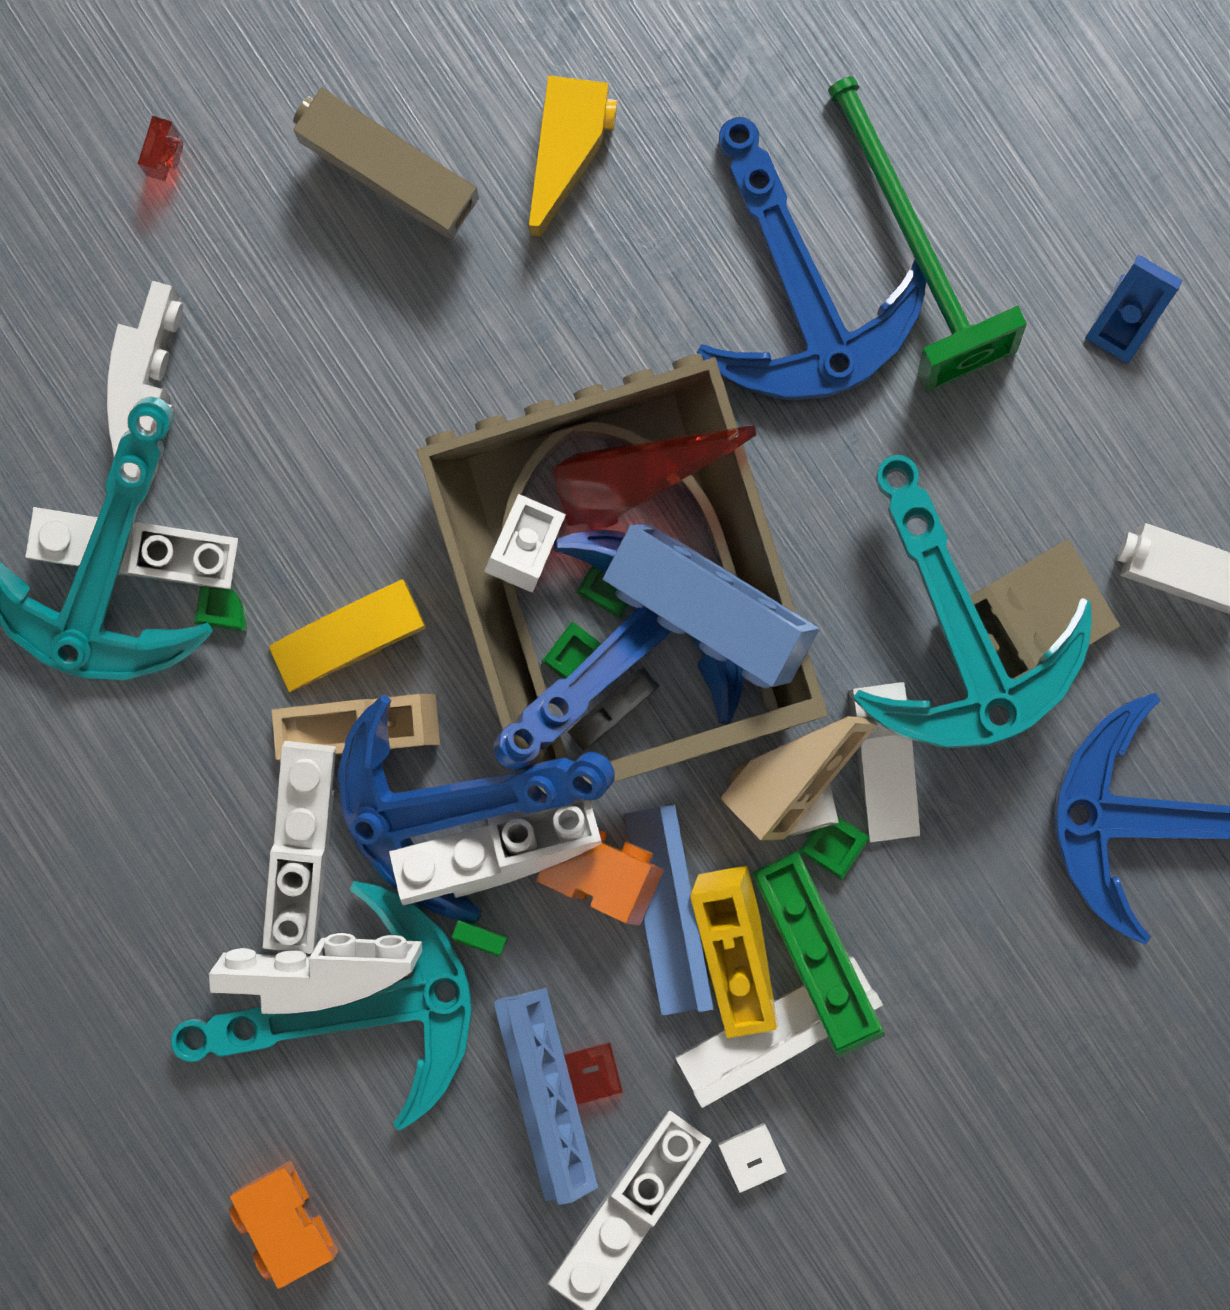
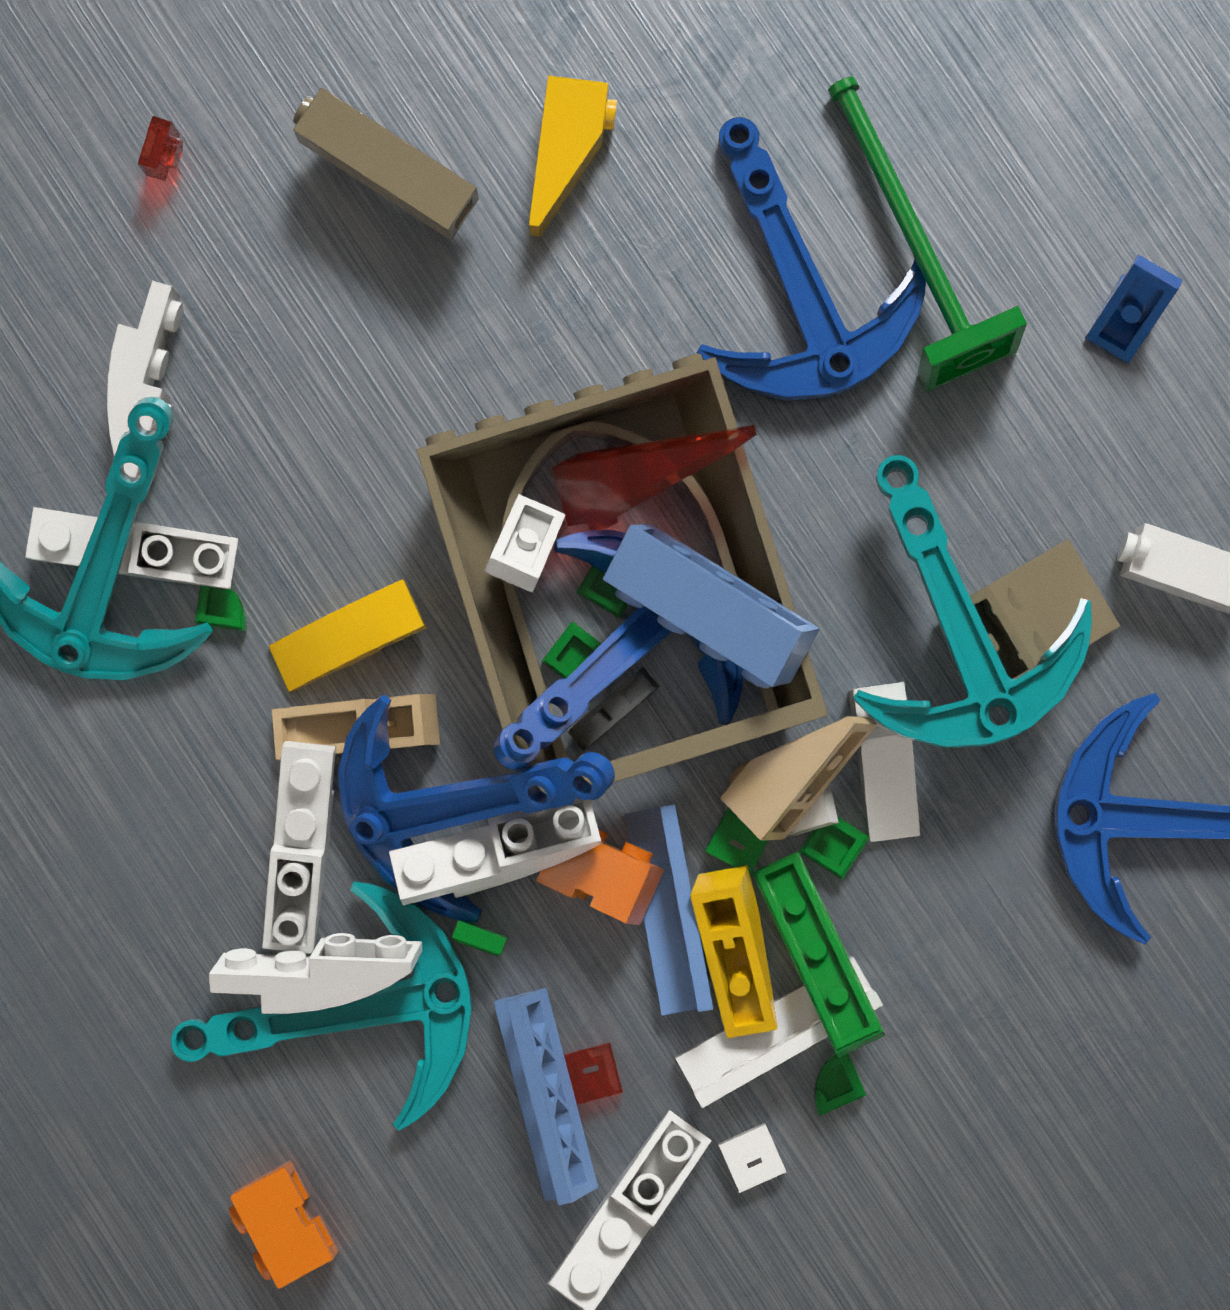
(735, 842): none -> green tile
(837, 1084): none -> green tile

